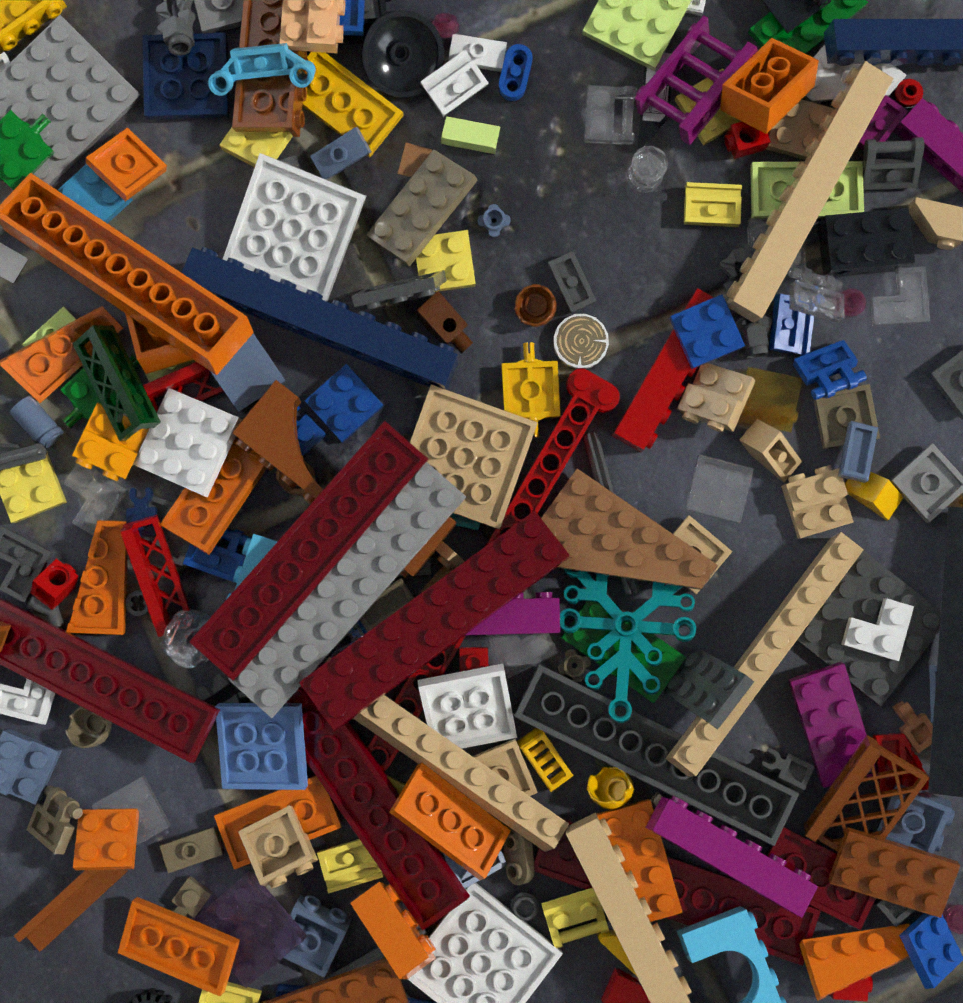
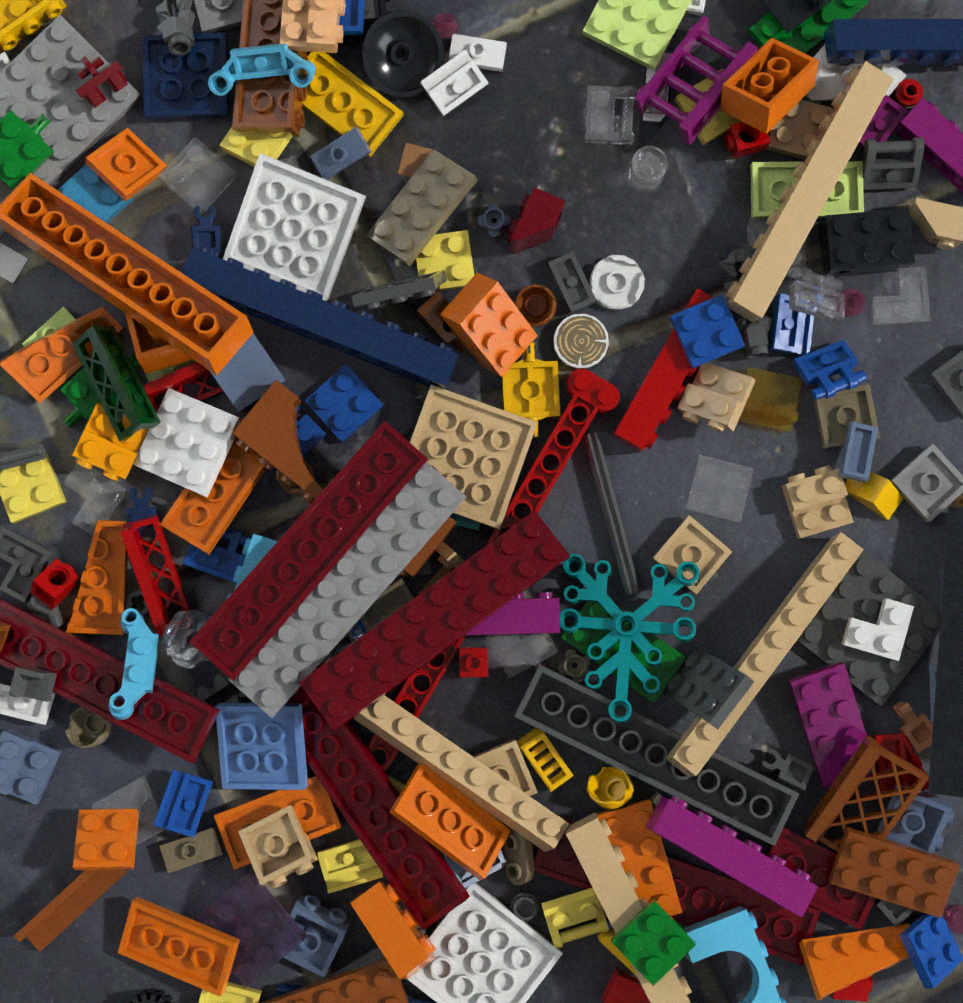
(32, 683): none -> dark grey panel
(36, 422): sand blue piece -> none
(51, 827): dark tan plate -> none
(110, 73): none -> dark red hips
(139, 664): none -> medium azure plate
(183, 803): none -> blue plate
(191, 898): dark tan plate -> none
(197, 175): none -> clear plate
(204, 233): none -> dark blue plate
(469, 706): white plate -> none
(470, 135): yellowish green slope -> none
(489, 324): none -> orange brick
(515, 73): blue plate -> none
(537, 221): none -> dark red slope
(617, 282): none -> white tile
(619, 540): medium nougat wing -> none
(653, 942): none -> green plate
(712, 204): light yellow plate -> none
(771, 449): tan slope -> none

